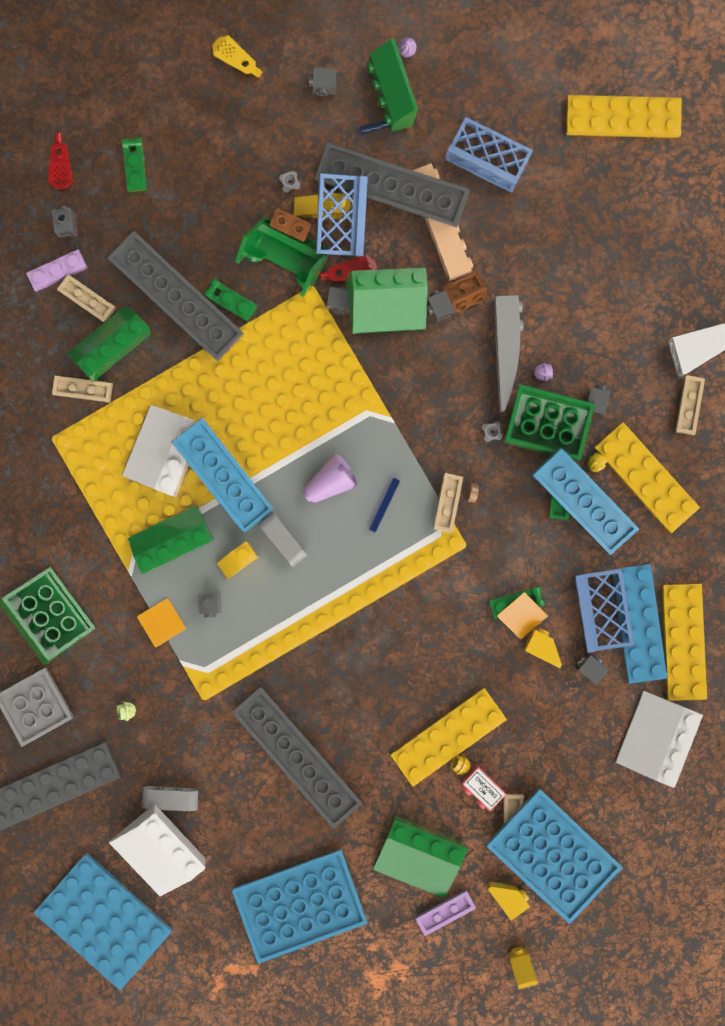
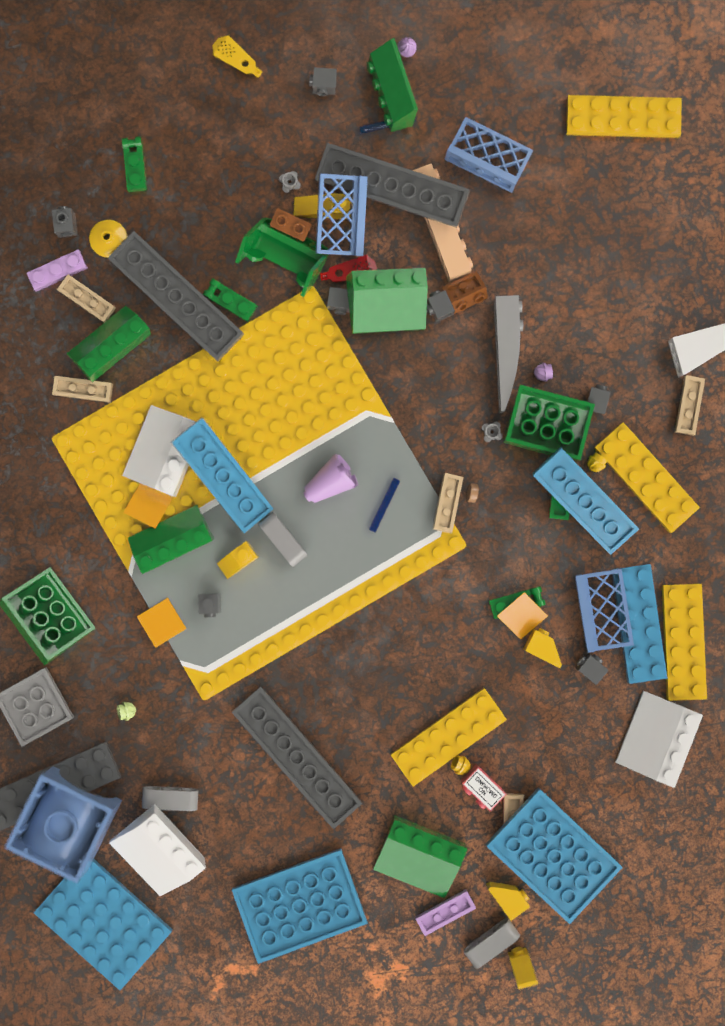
(59, 162): red piece -> none
(62, 826): none -> medium blue piece
(107, 247): none -> yellow dish
(148, 505): none -> light orange sticker
(491, 943): none -> light grey beam

